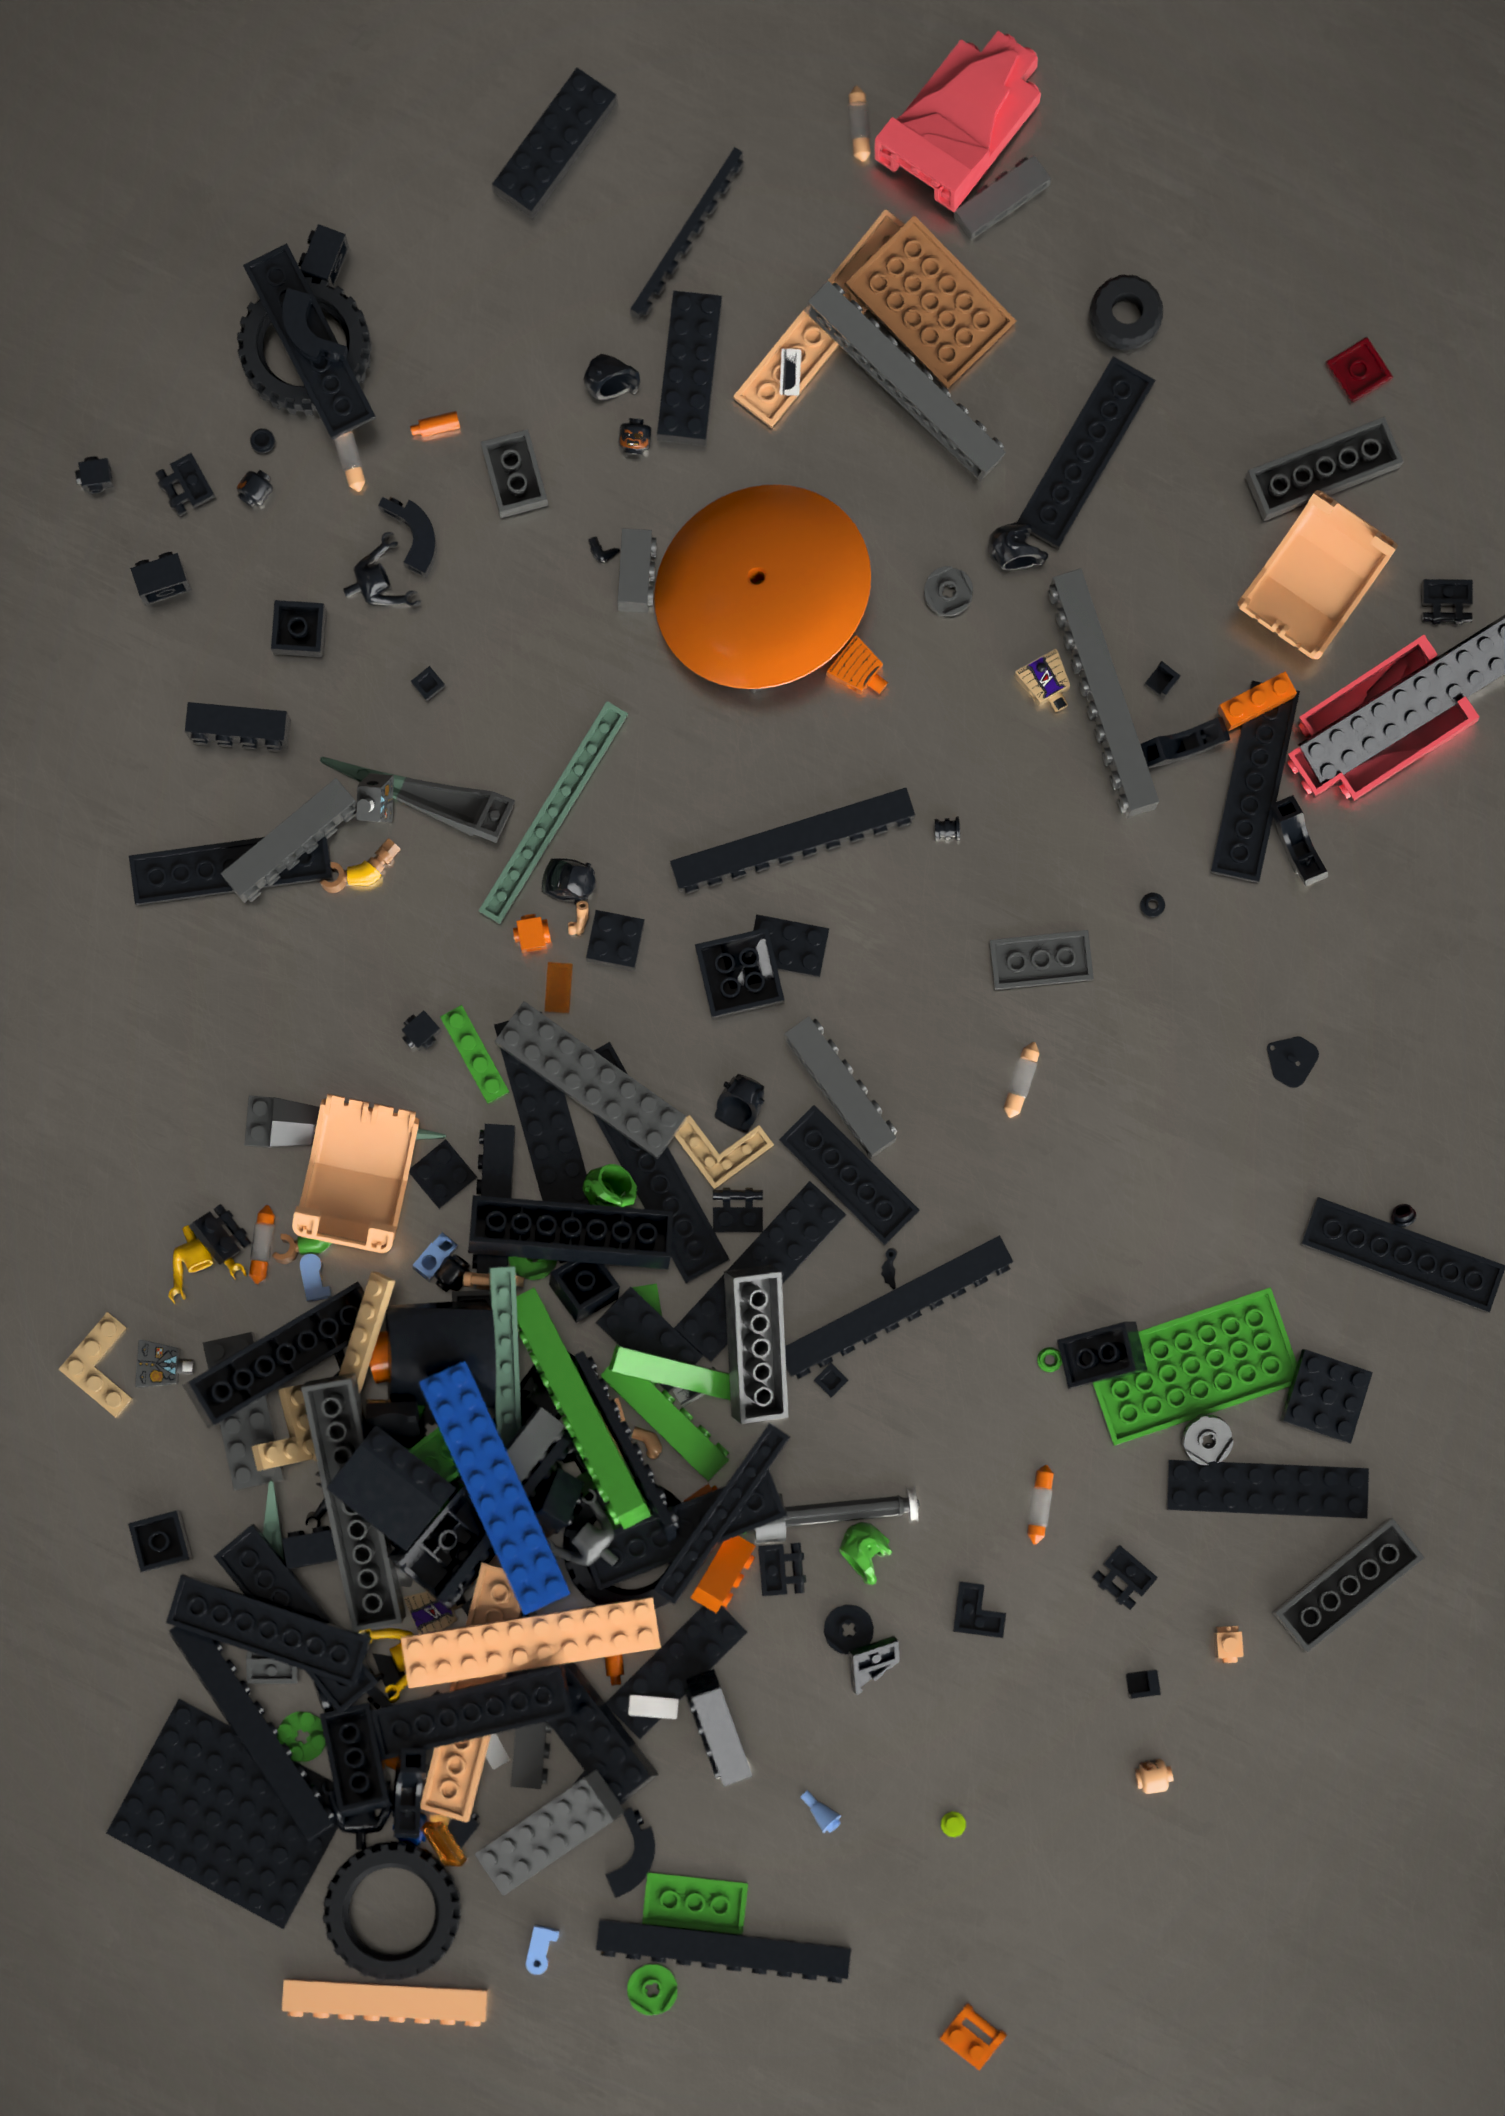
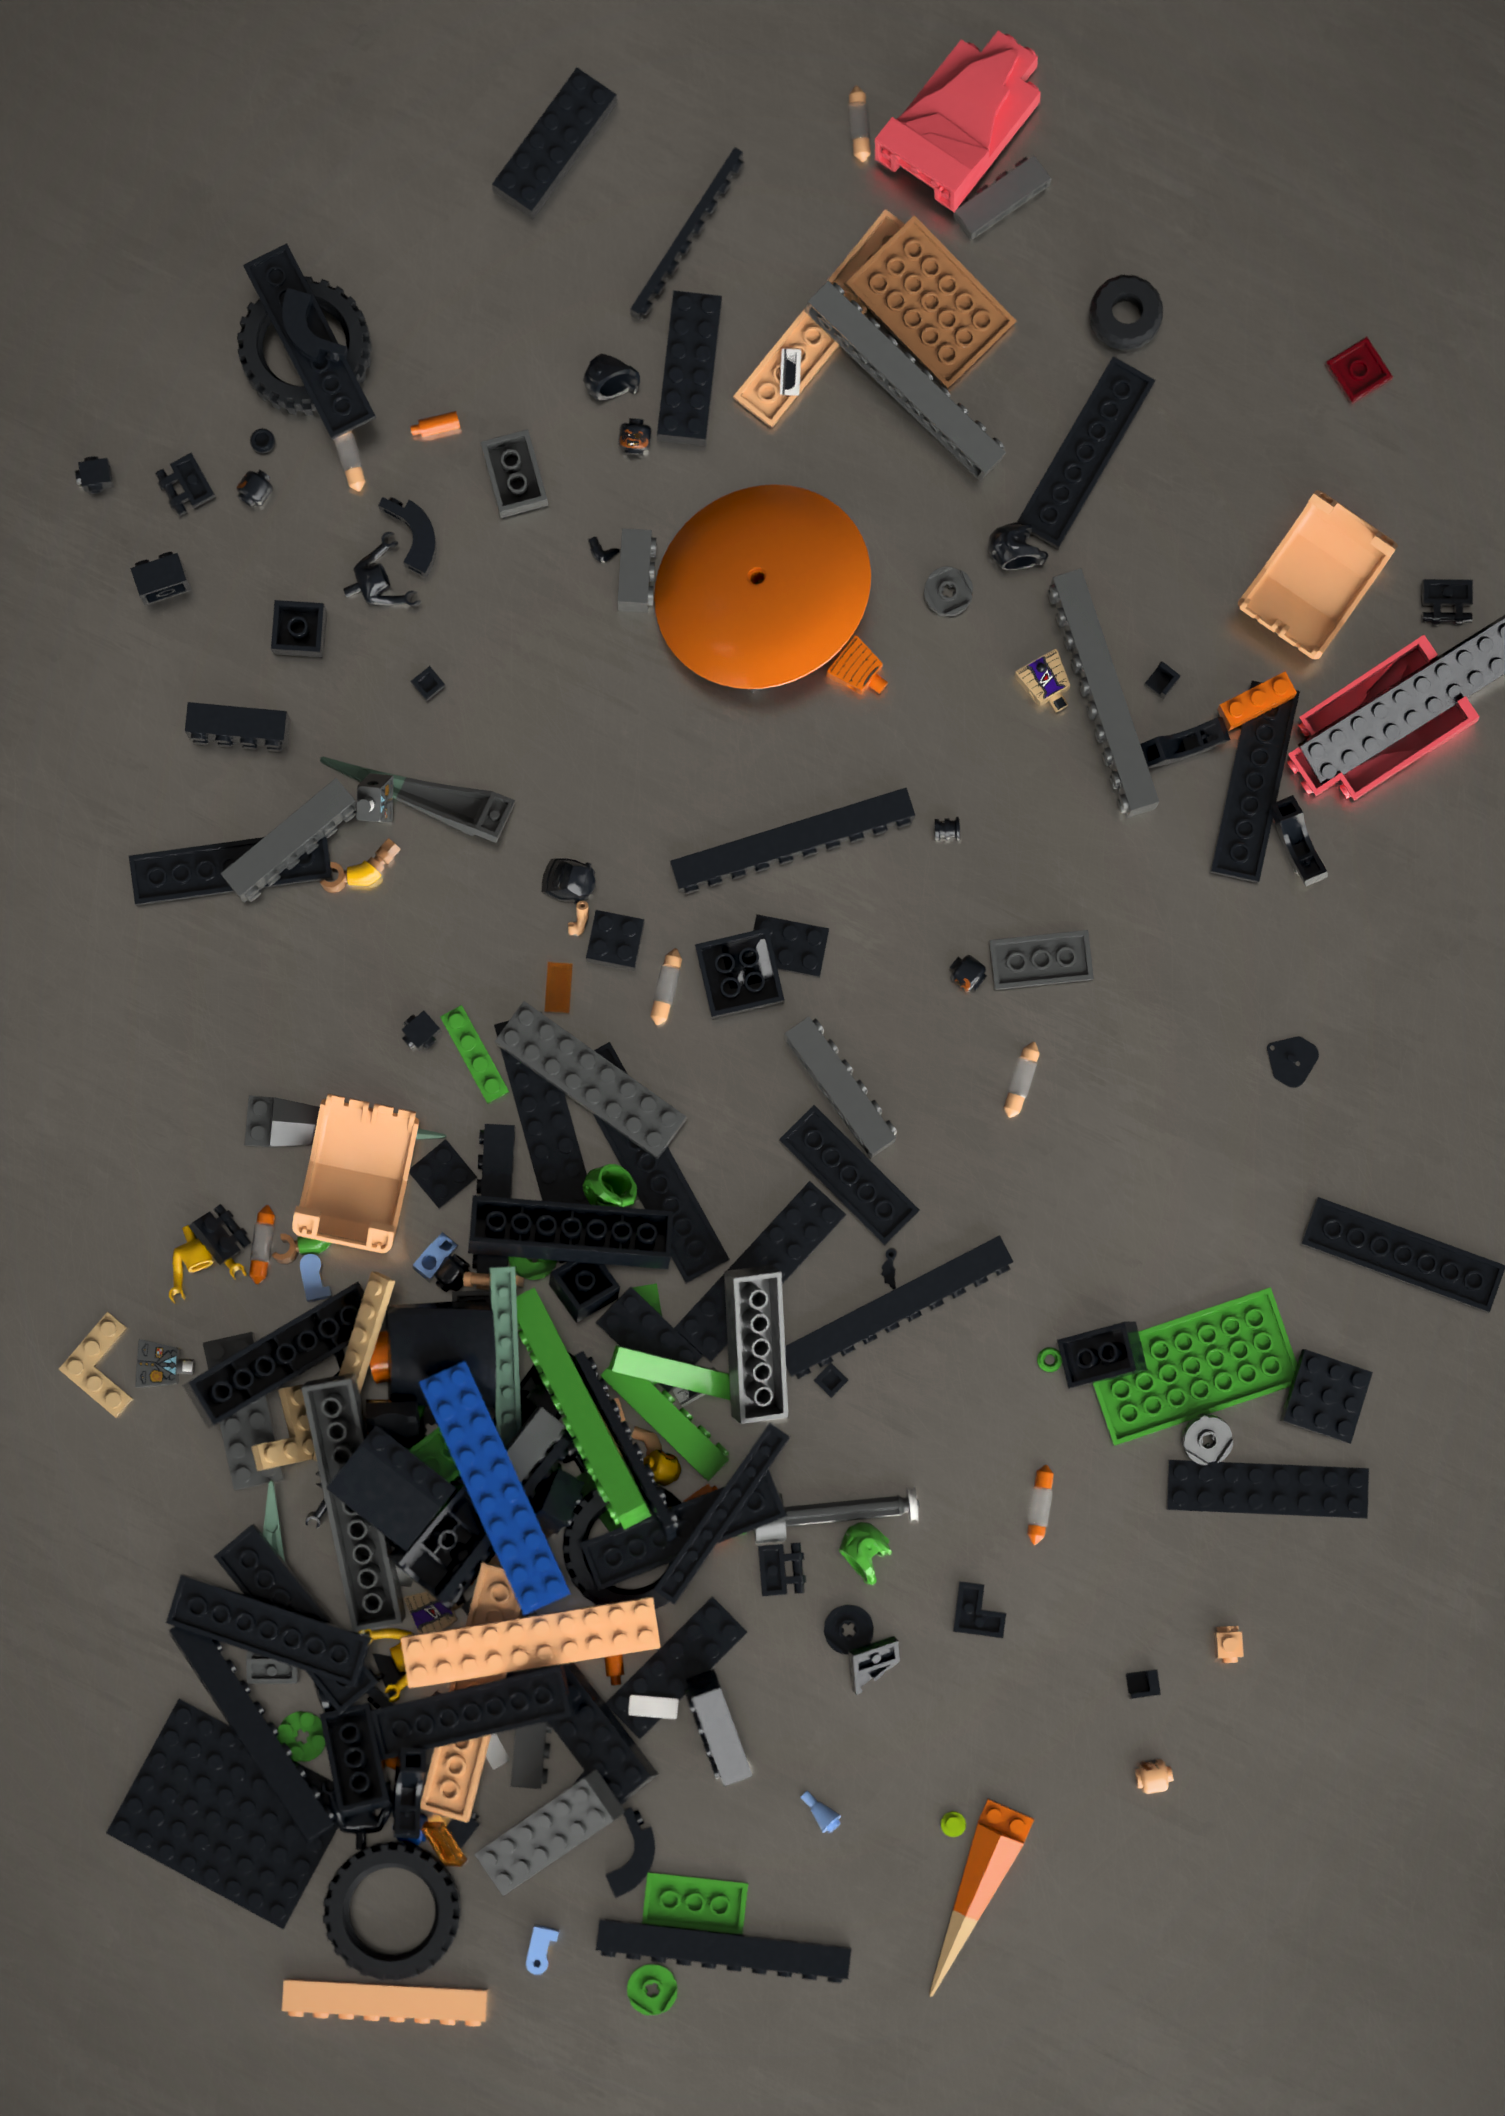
(160, 1541): black brick -> none
(309, 1549): black brick -> none
(324, 254): black brick -> none
(532, 933): orange brick -> none
(553, 812): sand green plate -> none
(590, 1540): dark grey piece -> none
(664, 1467): none -> yellow head
(666, 986): none -> piece
(720, 1167): tan plate -> none
(724, 1573): orange brick -> none
(738, 1219): black plate -> none
(740, 1102): black helmet -> none
(967, 2043): orange plate -> none
(968, 973): none -> black head
(993, 1849): none -> orange plate
(1130, 1571): black plate -> none
(1152, 912): black plate -> none
(1324, 467): dark grey brick -> none
(1348, 1585): dark grey brick -> none
(1403, 1215): black plate -> none

